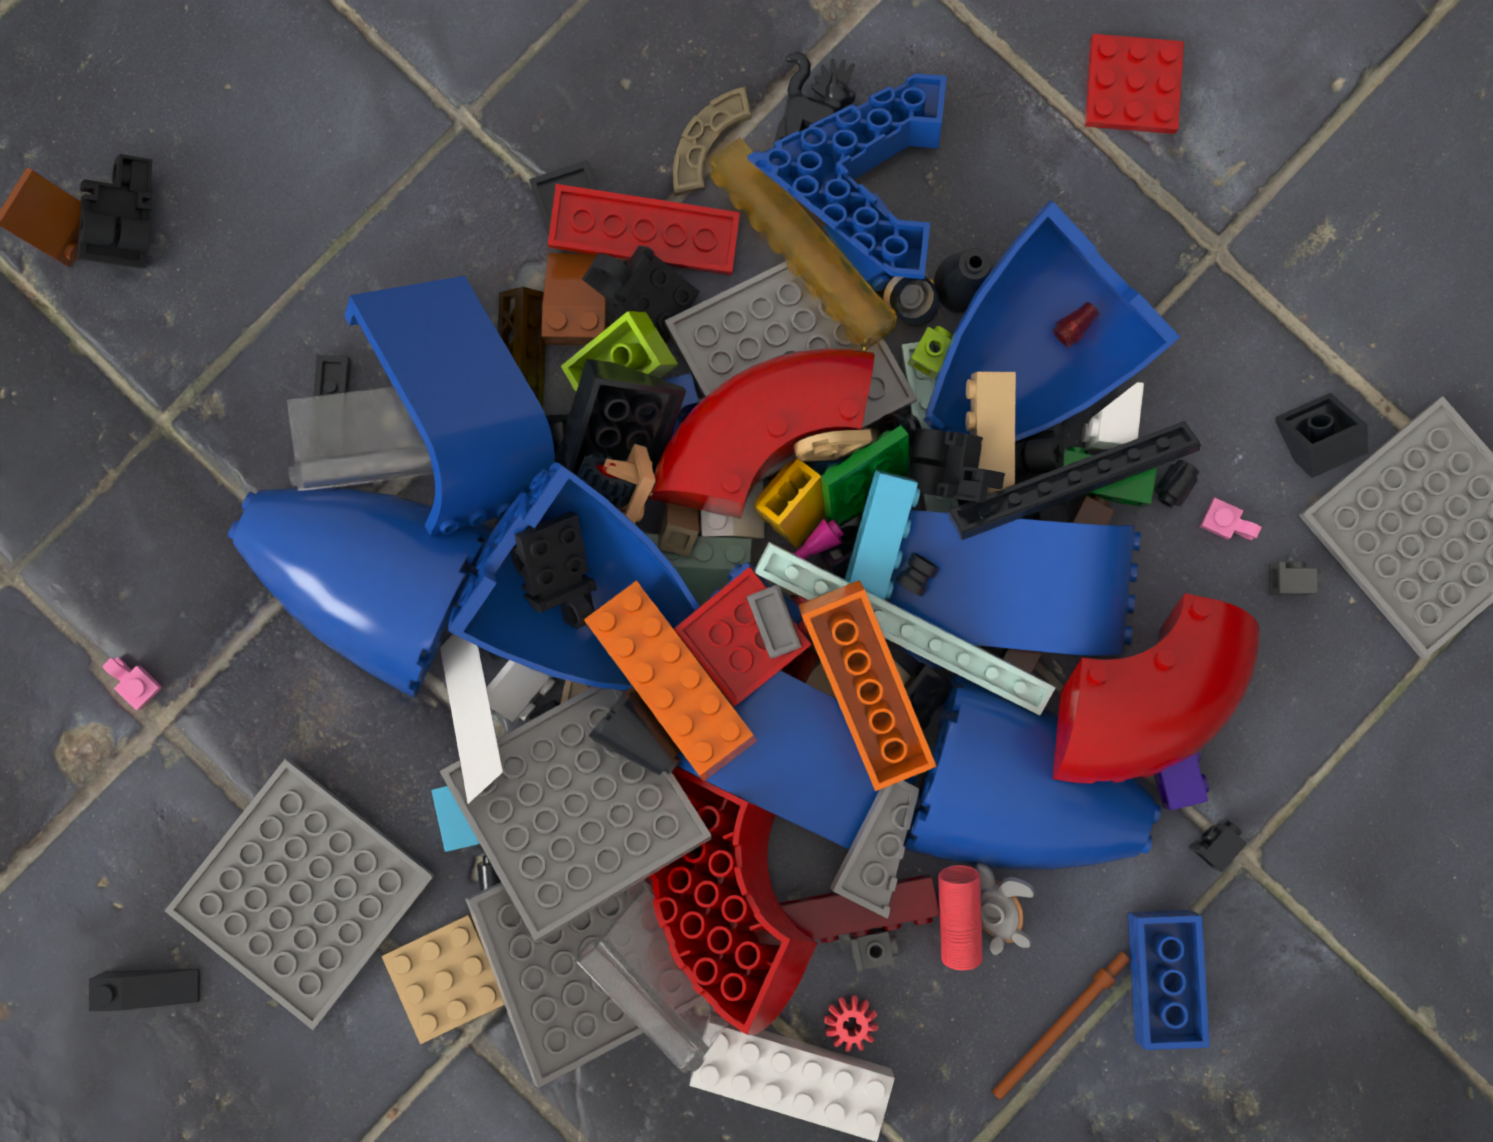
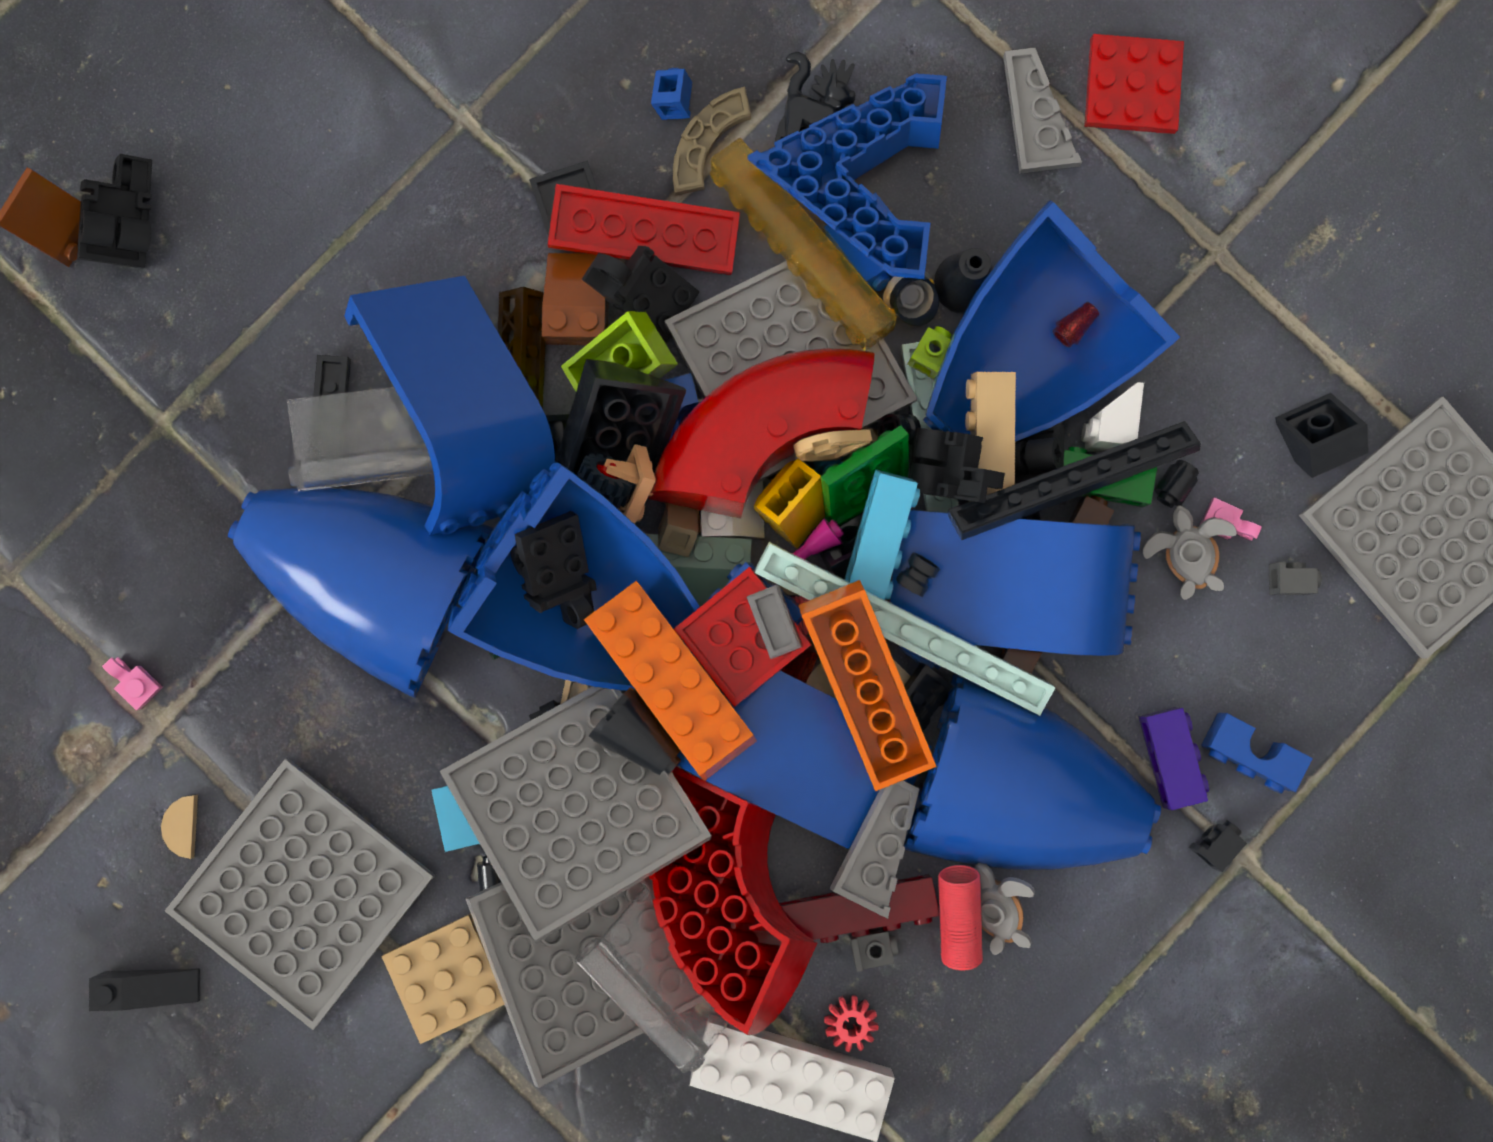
(179, 826): none -> tan tile
(471, 715): white sticker -> none
(516, 689): white slope -> none
(672, 93): none -> blue brick
(1038, 128): none -> light grey wing
(1103, 979): dark orange bar -> none
(1158, 705): red brick -> none
(1168, 979): blue brick -> none
(1191, 550): none -> light grey animal
(1280, 767): none -> blue arch

